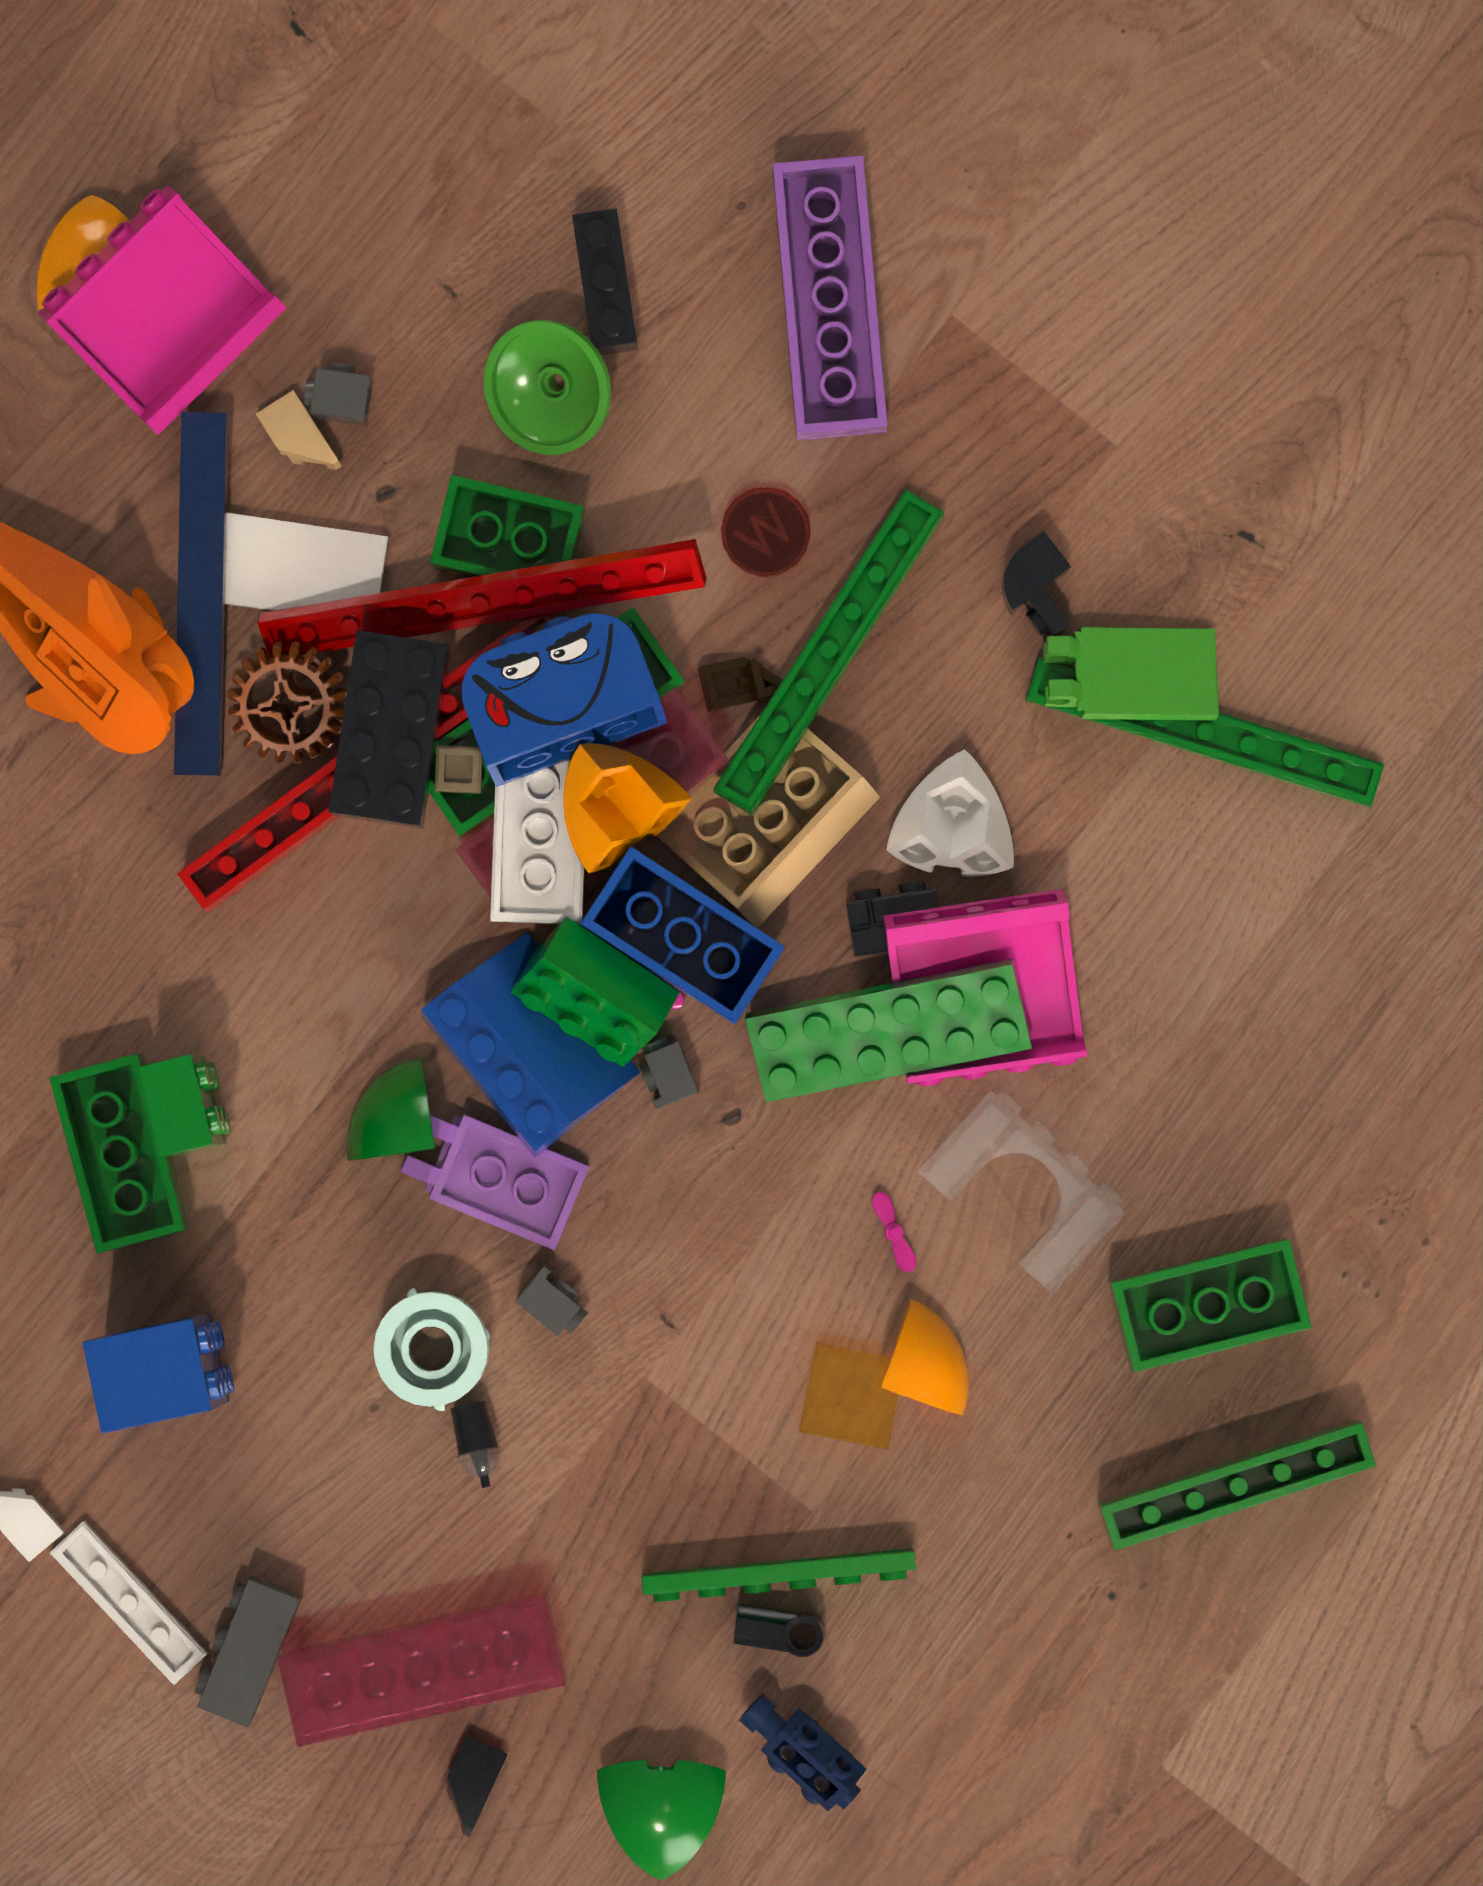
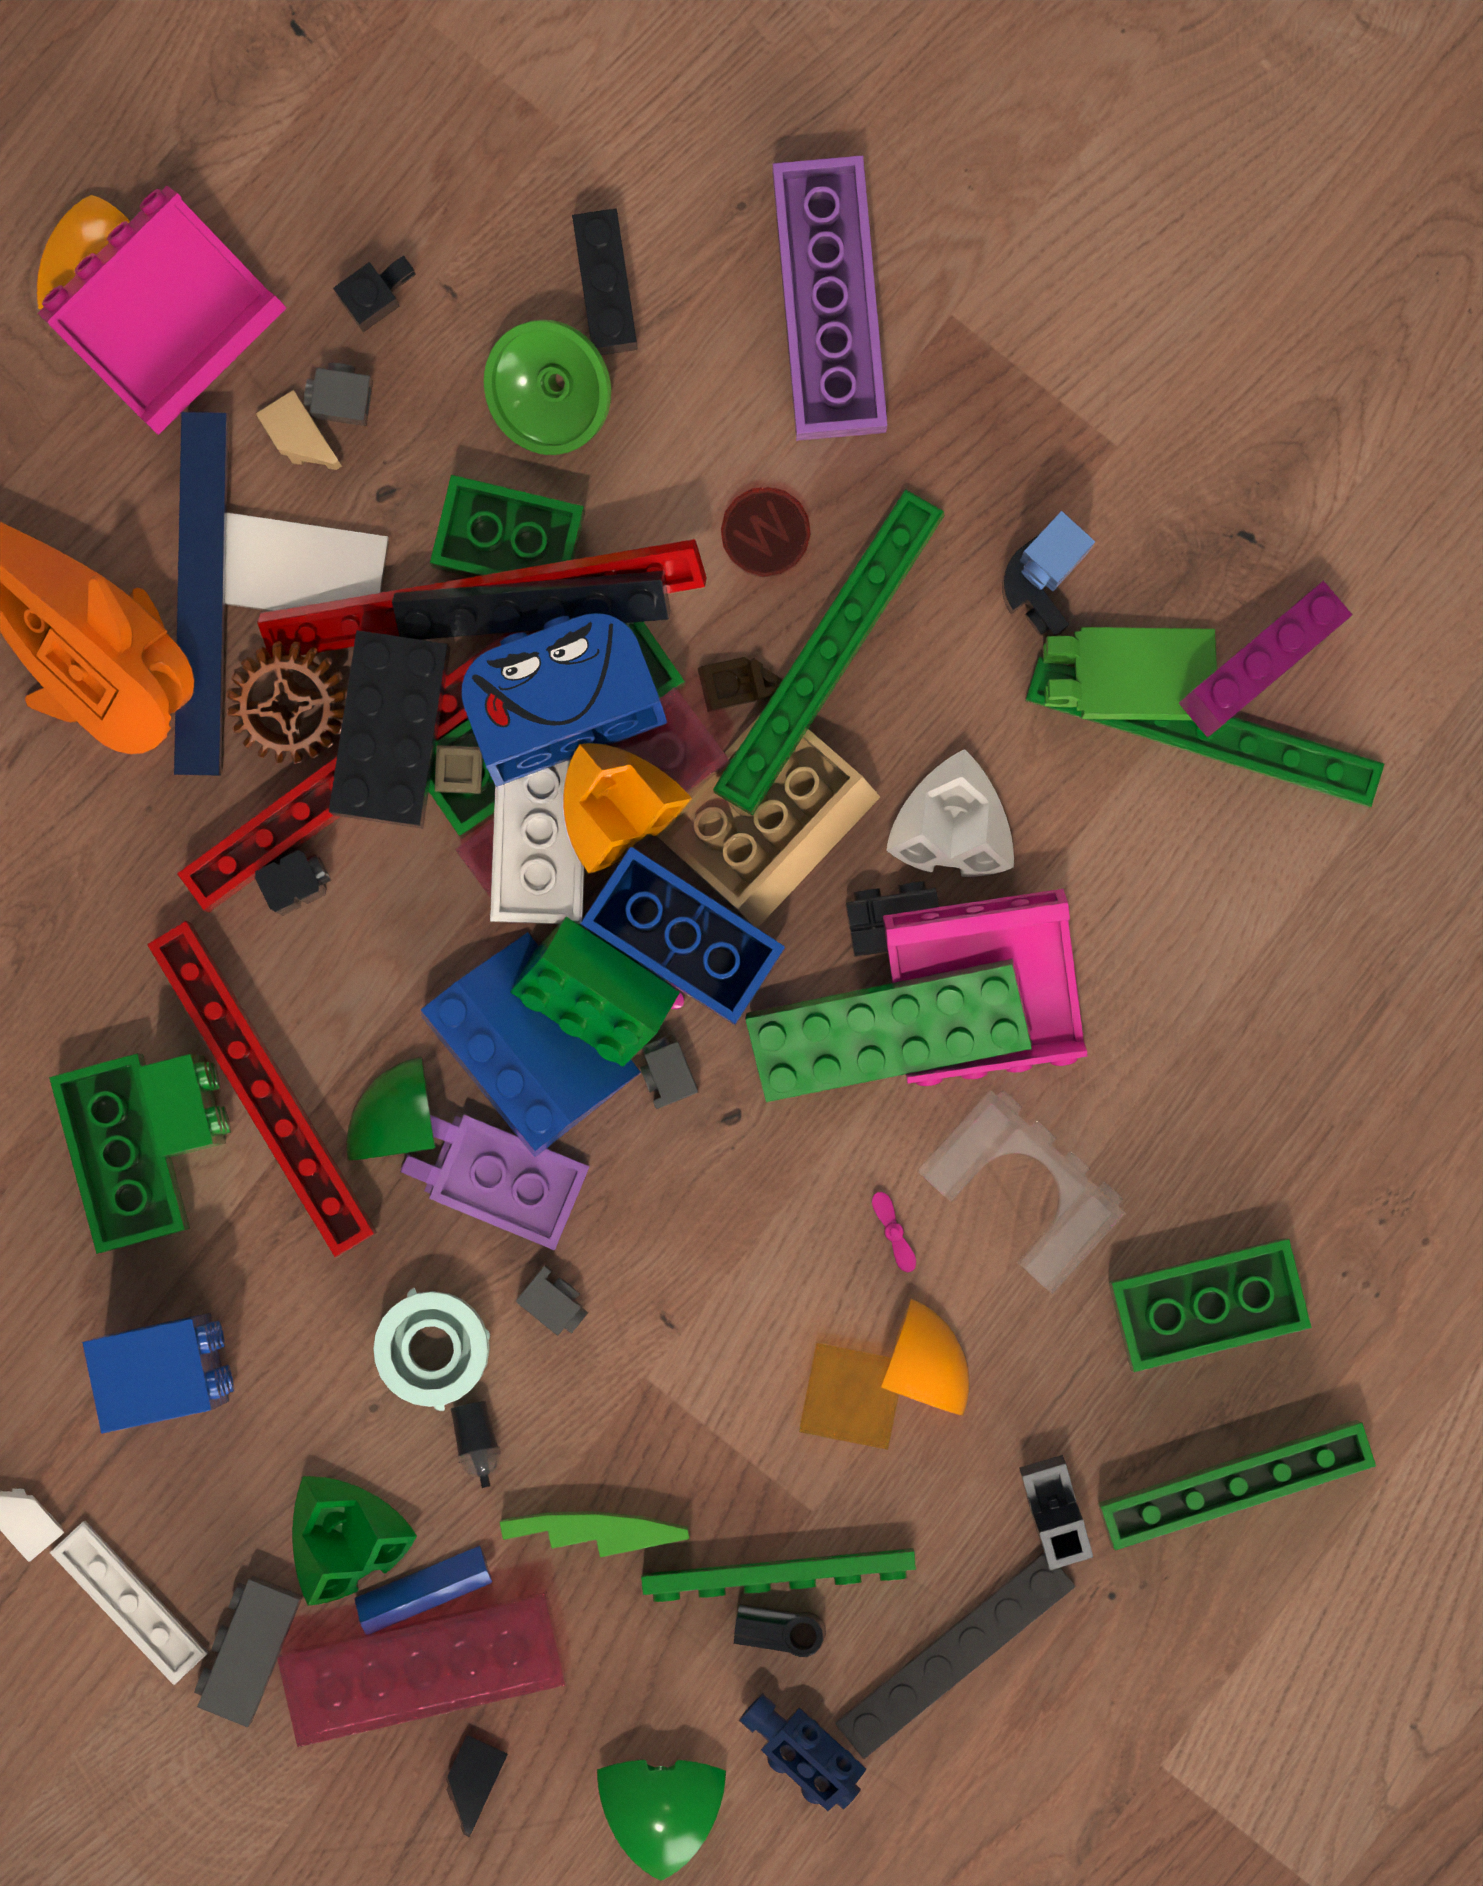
(262, 1088): none -> red brick
(292, 881): none -> black brick
(342, 1537): none -> green brick
(370, 295): none -> black brick
(423, 1590): none -> blue tile
(529, 605): none -> black plate
(612, 1531): none -> bright green slope
(953, 1655): none -> black plate
(1055, 552): none -> medium blue brick
(1056, 1512): none -> black brick
(1265, 659): none -> magenta brick

